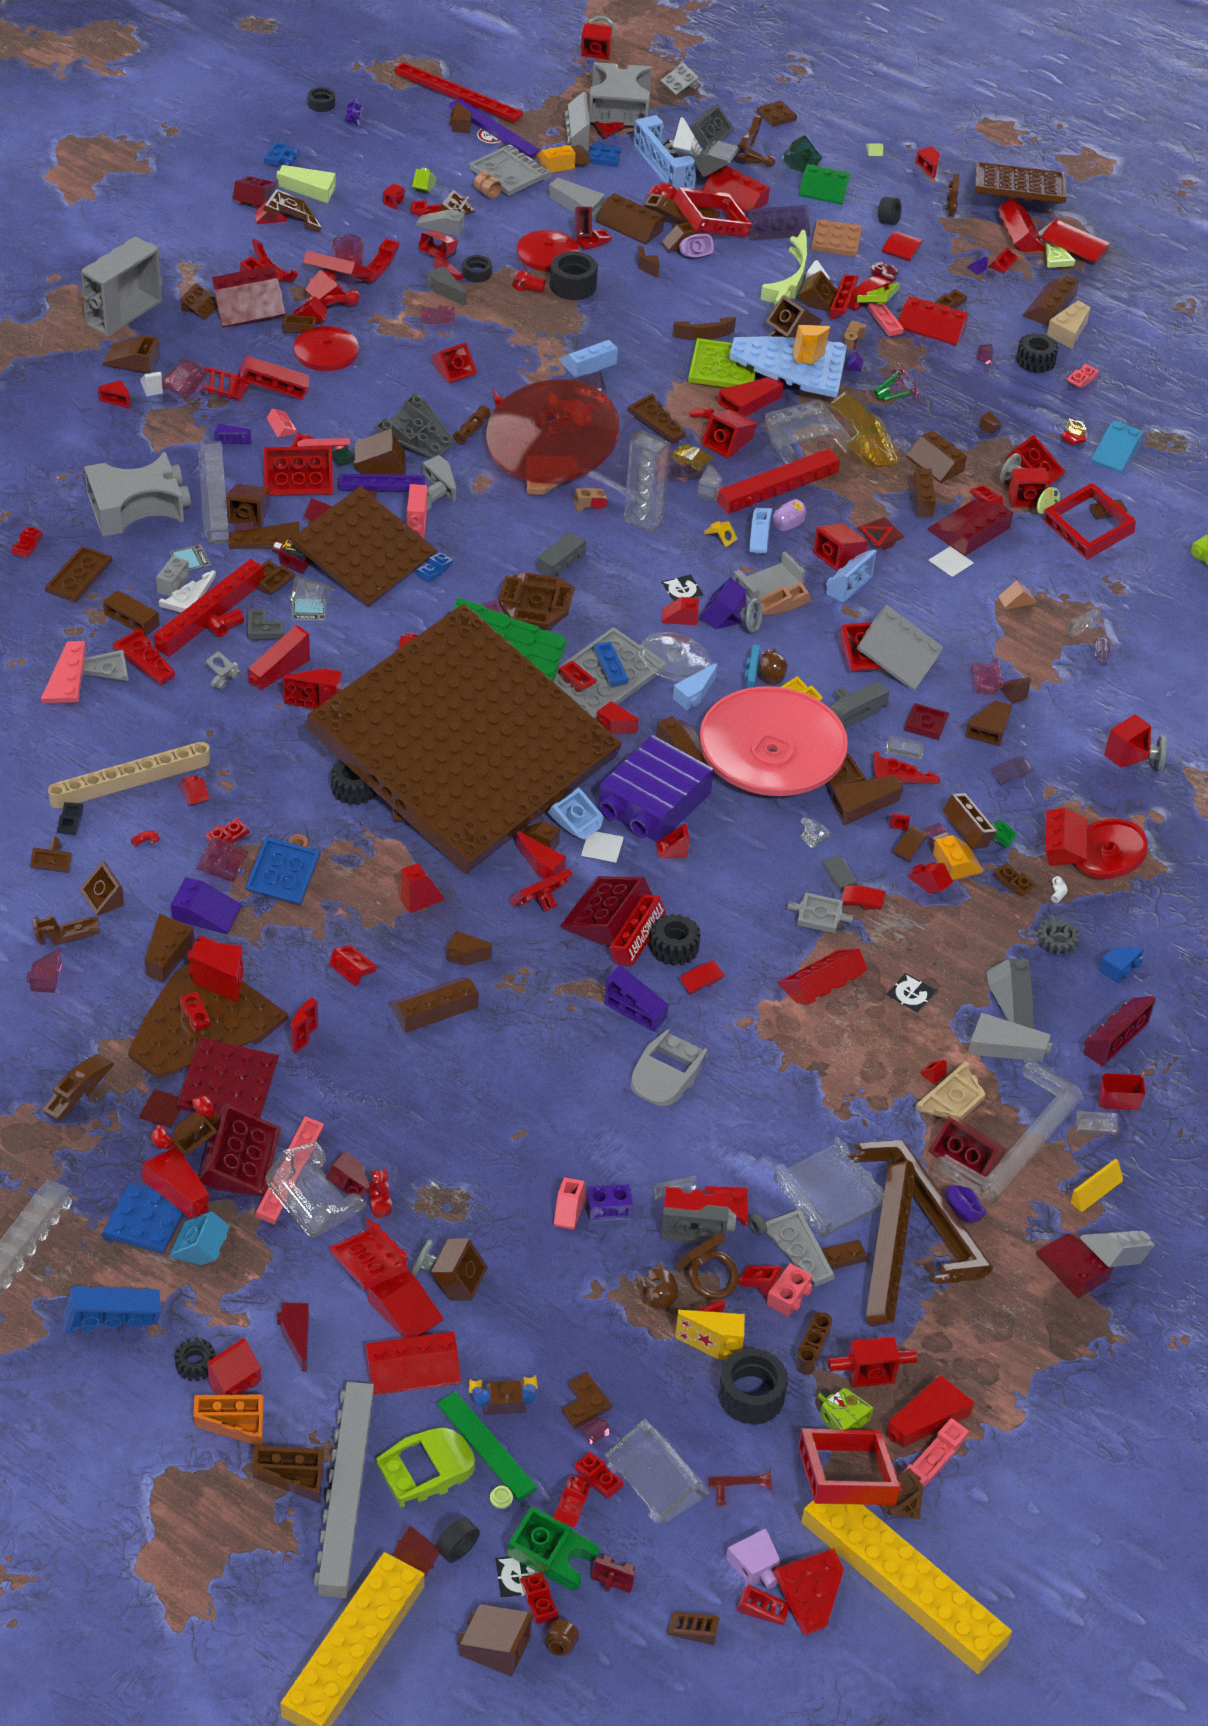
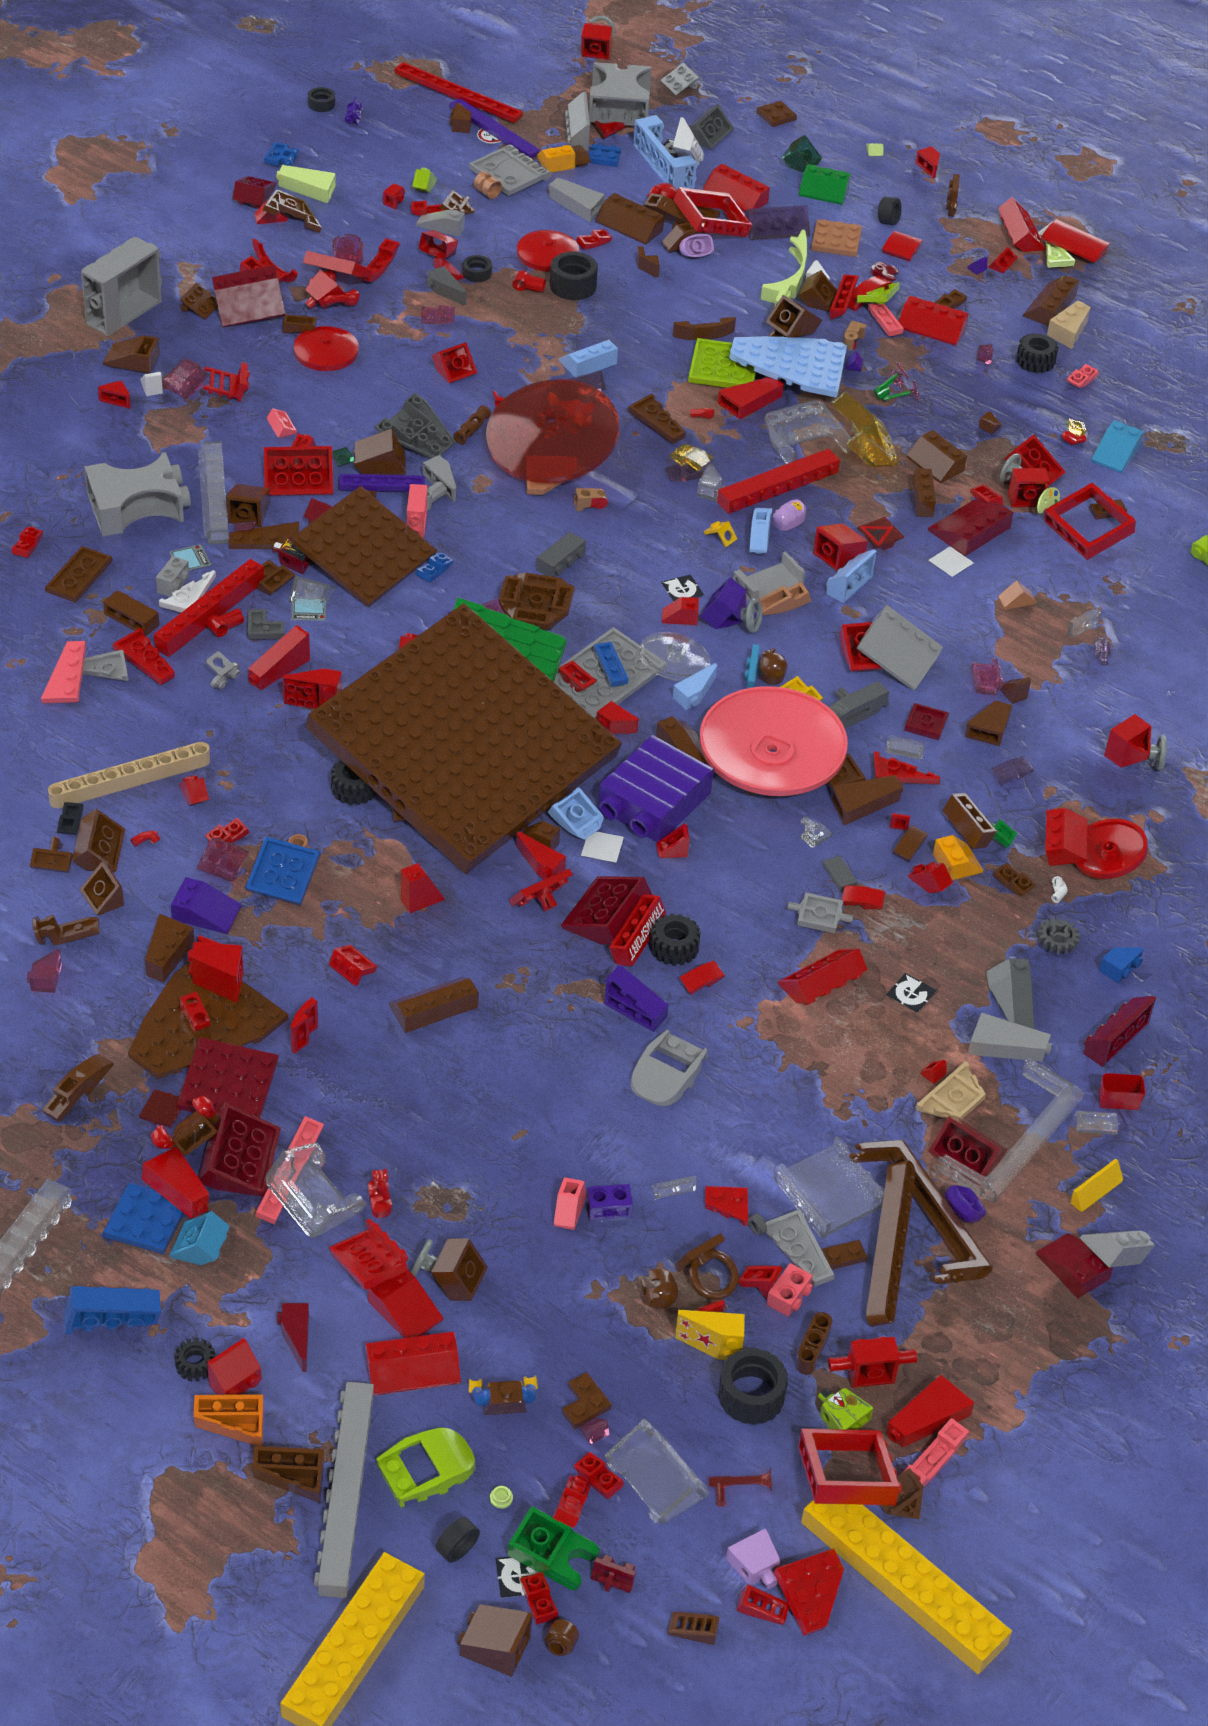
(98, 841): none -> reddish brown slope
(222, 434): dark purple slope -> none
(274, 377): red brick -> none
(312, 308): red slope -> none
(336, 443): coral plate -> none
(348, 1175): dark red slope -> none
(417, 1551): clear red piece -> none
(467, 949): reddish brown slope -> none
(487, 1446): green tile -> none
(583, 221): dark red torso -> none
(647, 481): clear brick -> none
(696, 1215): dark grey piece -> none
(715, 156): dark grey slope -> none
(728, 432): red slope -> none
(748, 142): reddish brown piece -> none
(810, 343): light orange slope -> none
(935, 832): clear pink tile -> none
(1020, 182): reddish brown plate -> none

